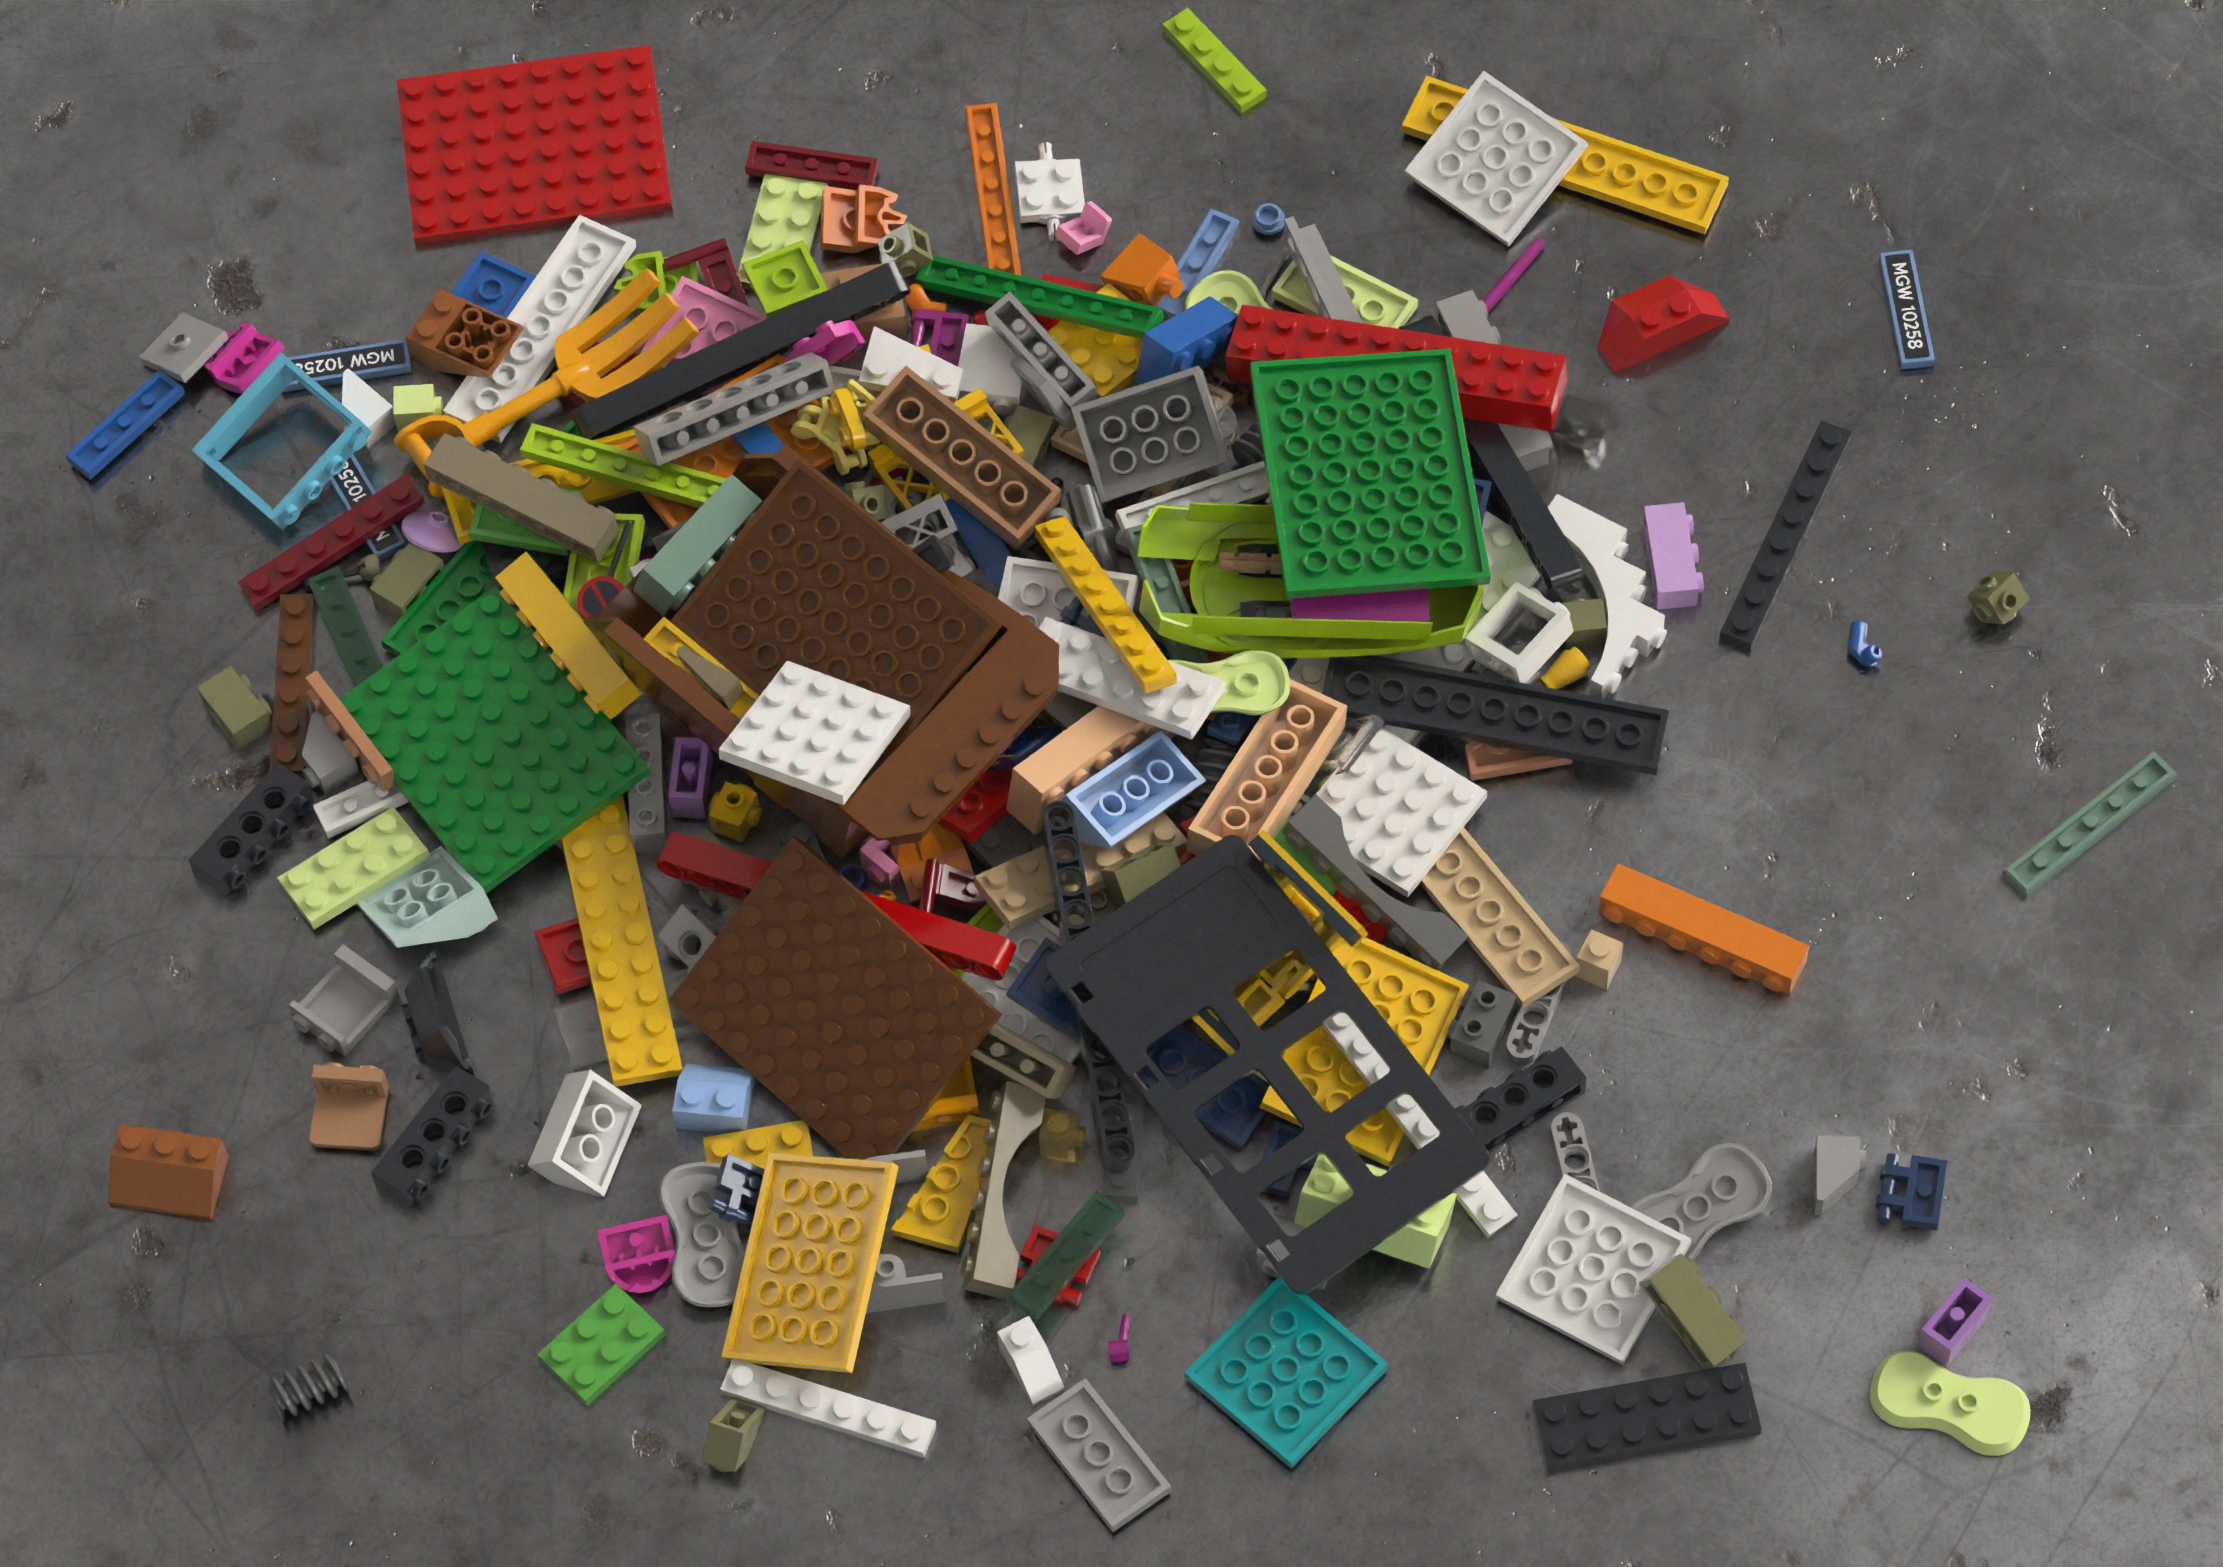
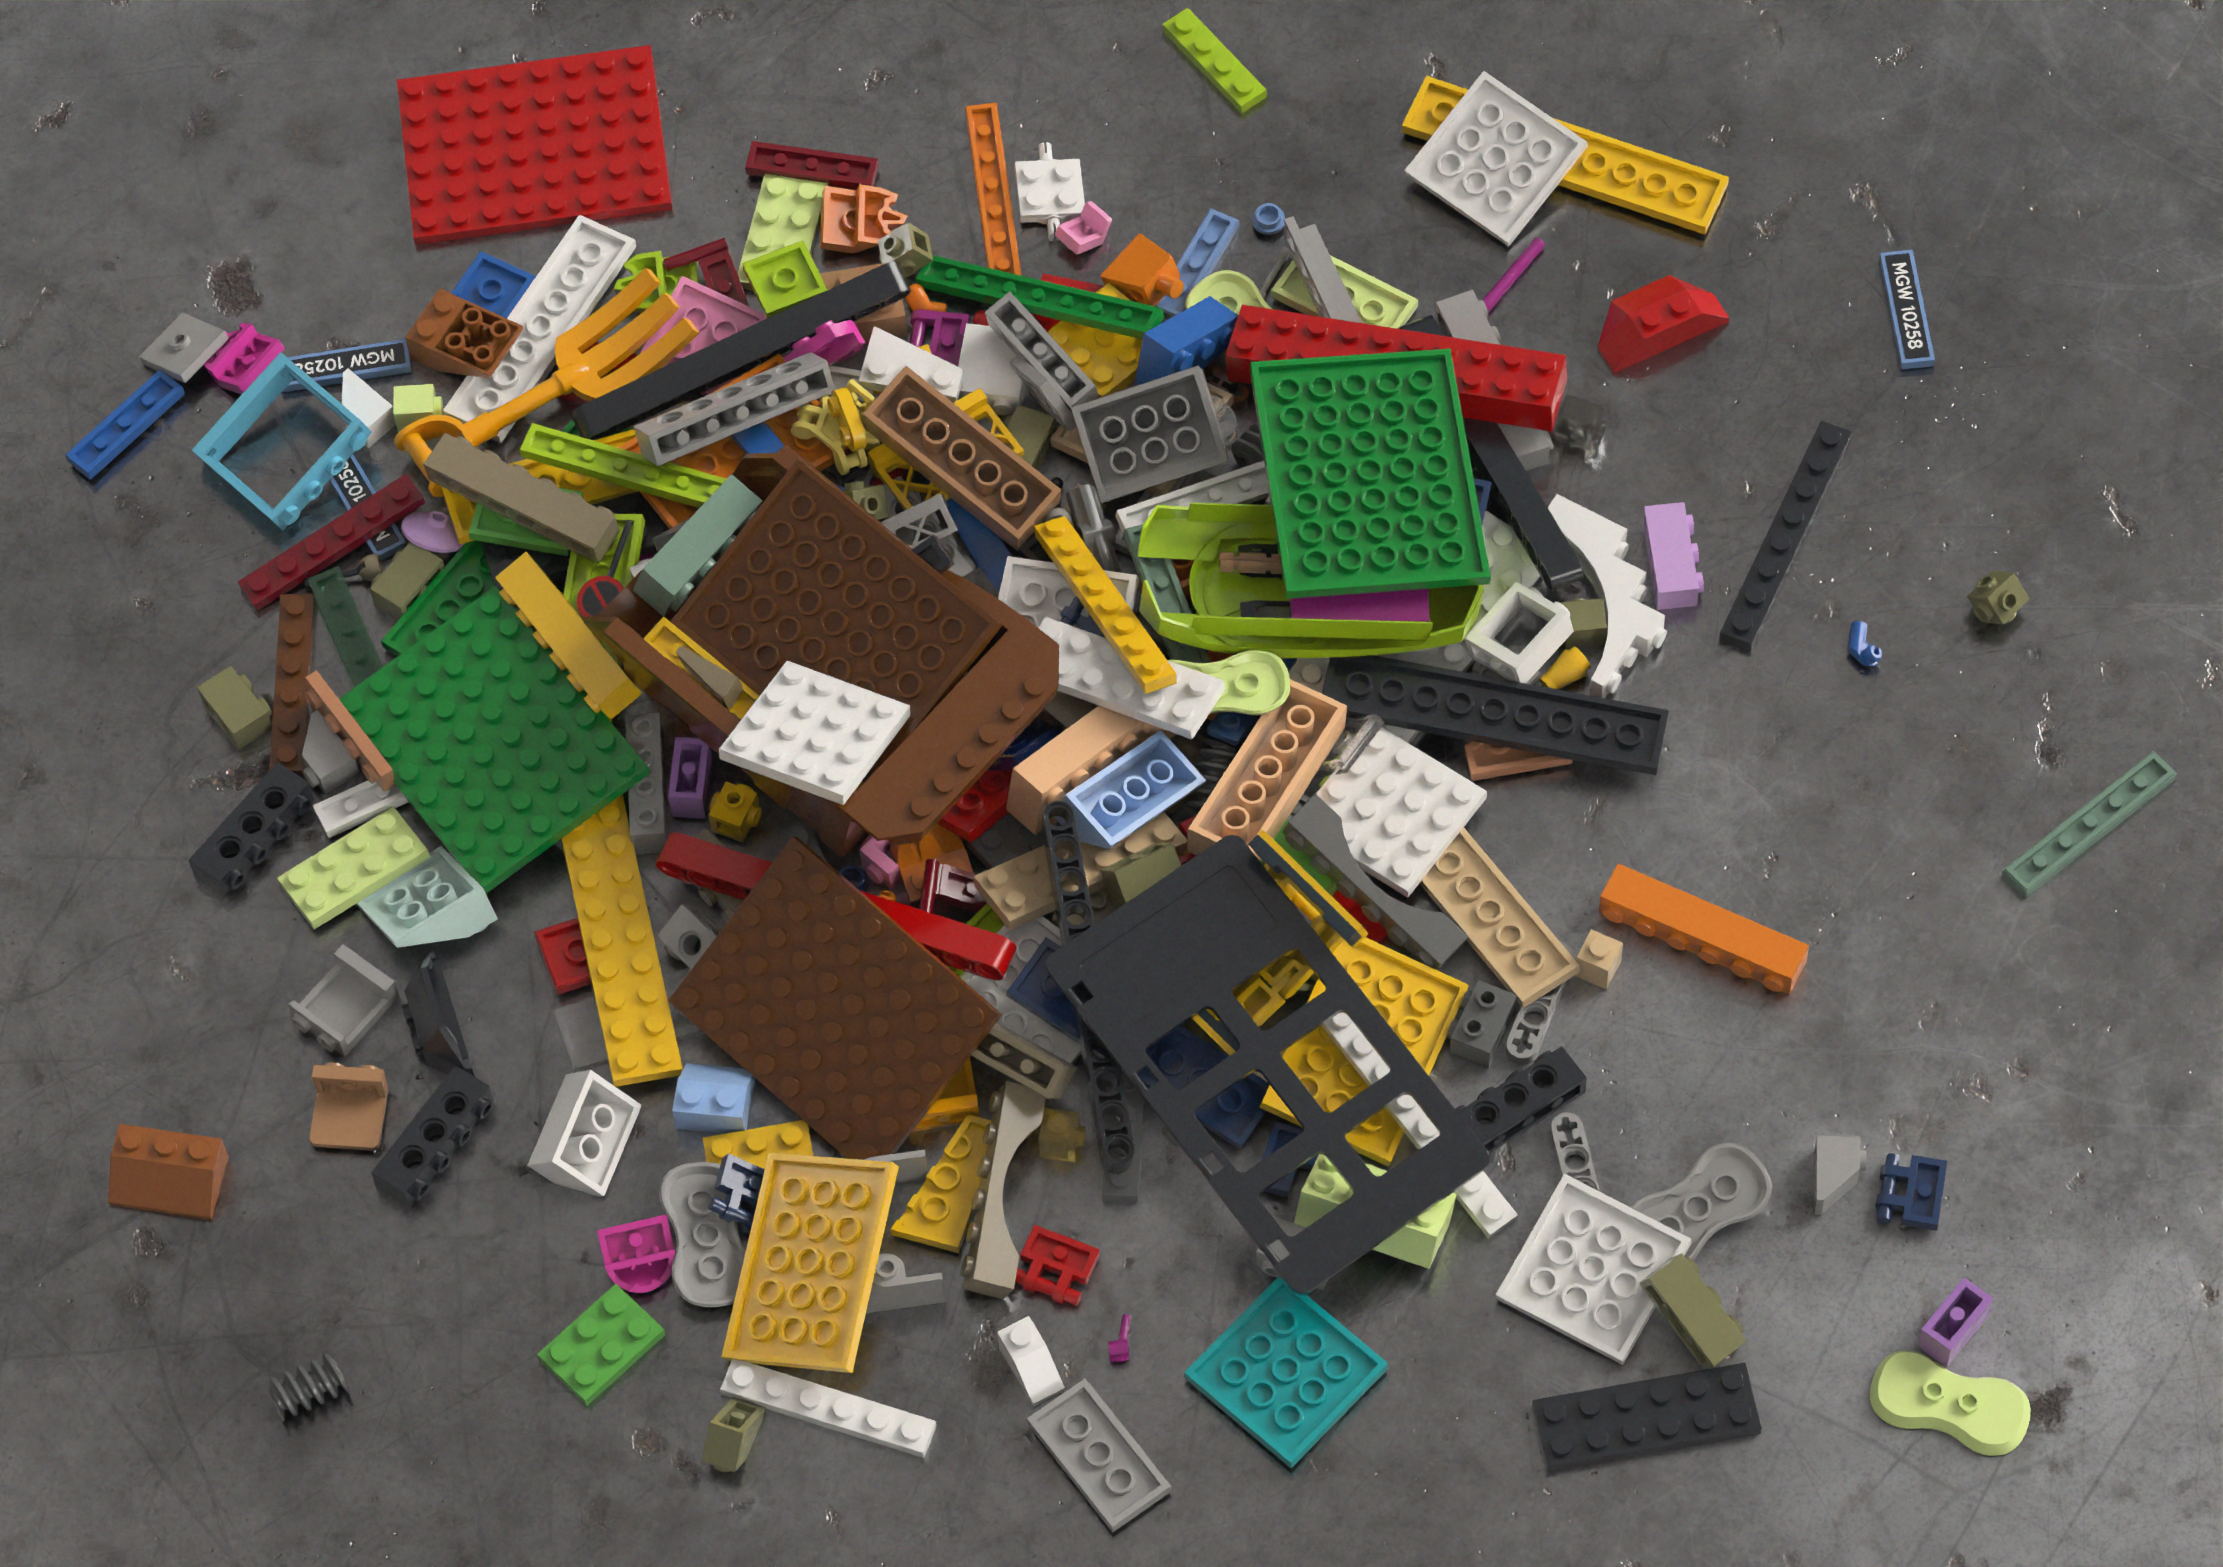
(1066, 1255): clear green plate -> none

